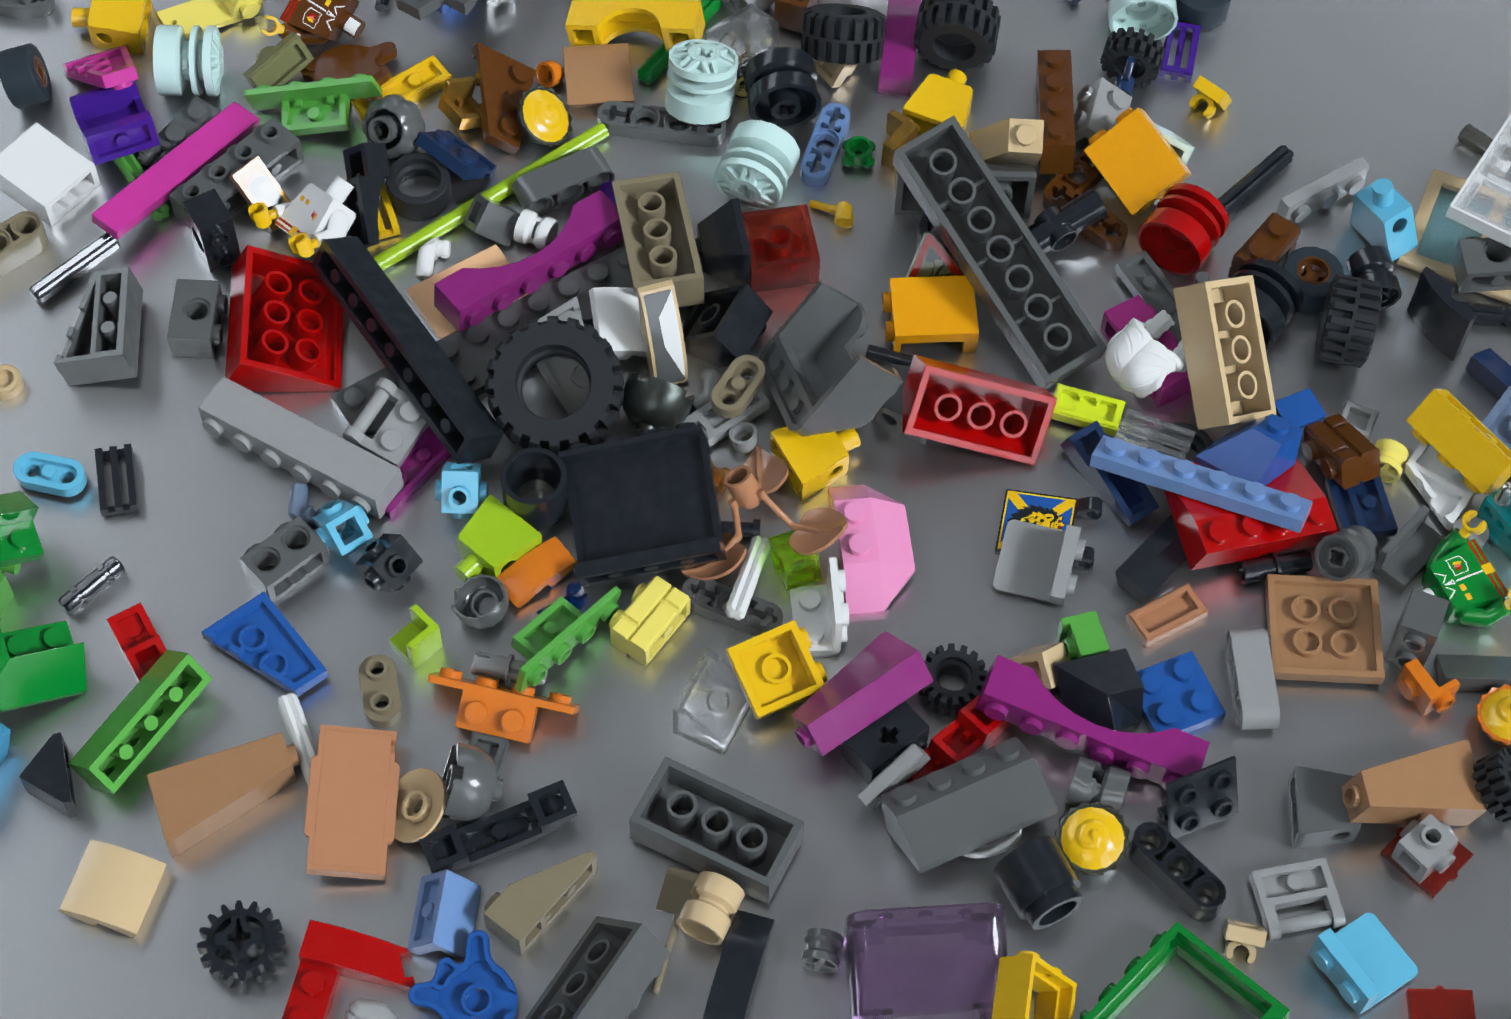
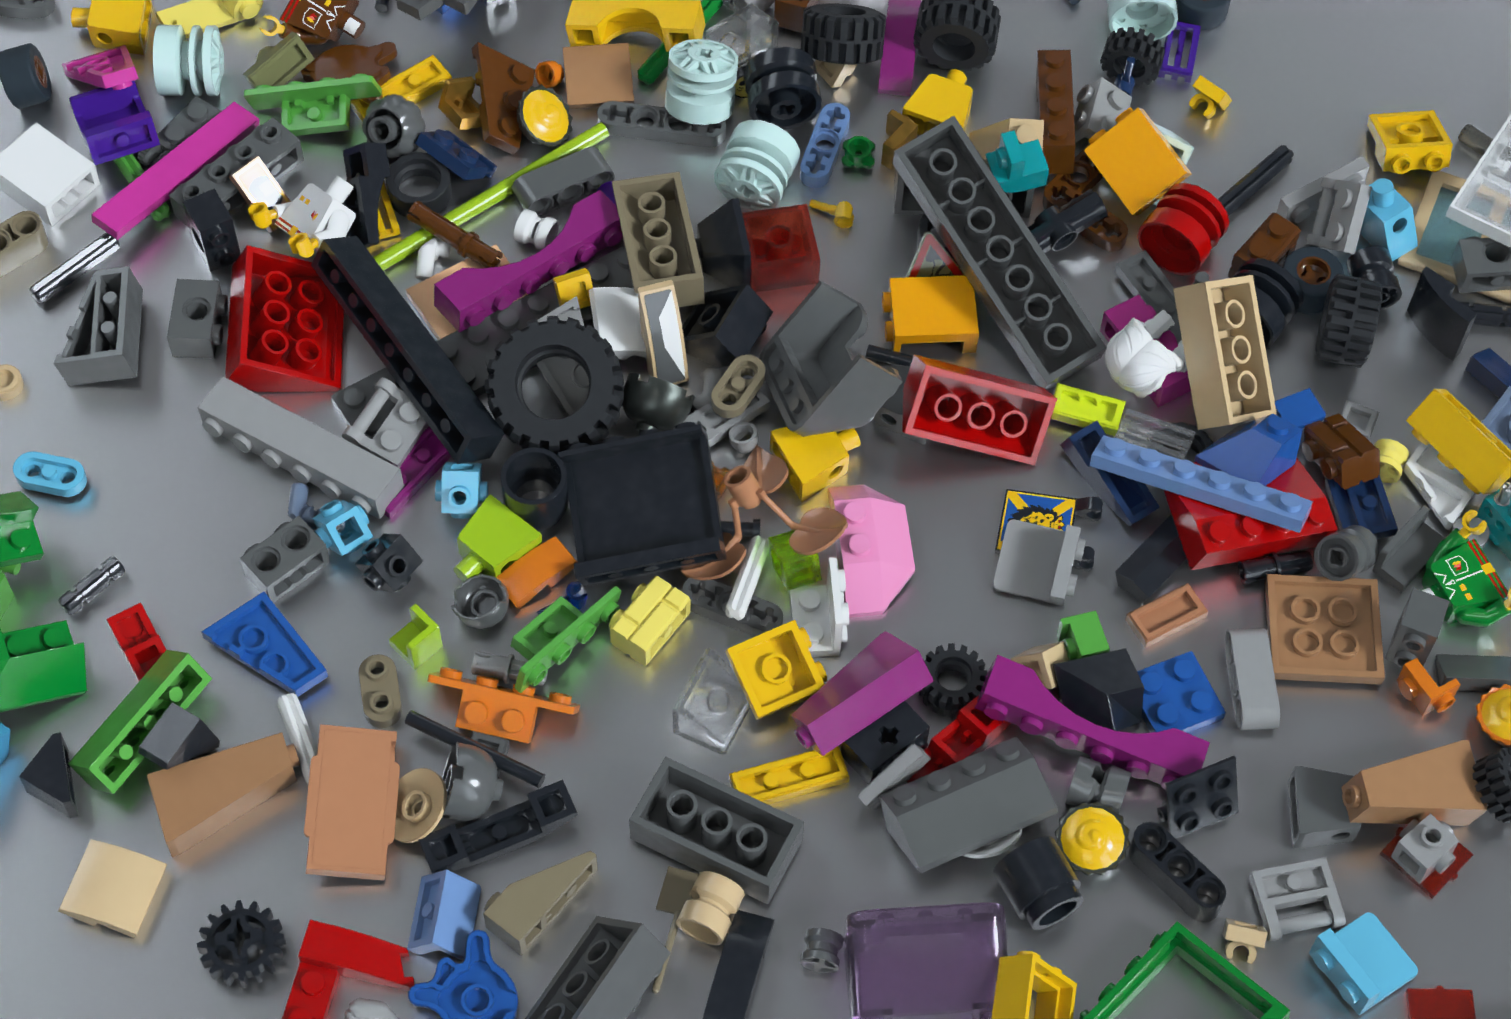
(113, 456): black tile -> none
(177, 738): none -> slope
(450, 737): none -> black bar
(465, 243): none -> reddish brown pin
(491, 219): dark grey panel -> none
(572, 285): none -> yellow tile
(791, 776): none -> yellow tile
(1018, 165): none -> teal brick
(1346, 218): none -> light grey plate
(1410, 141): none -> yellow plate

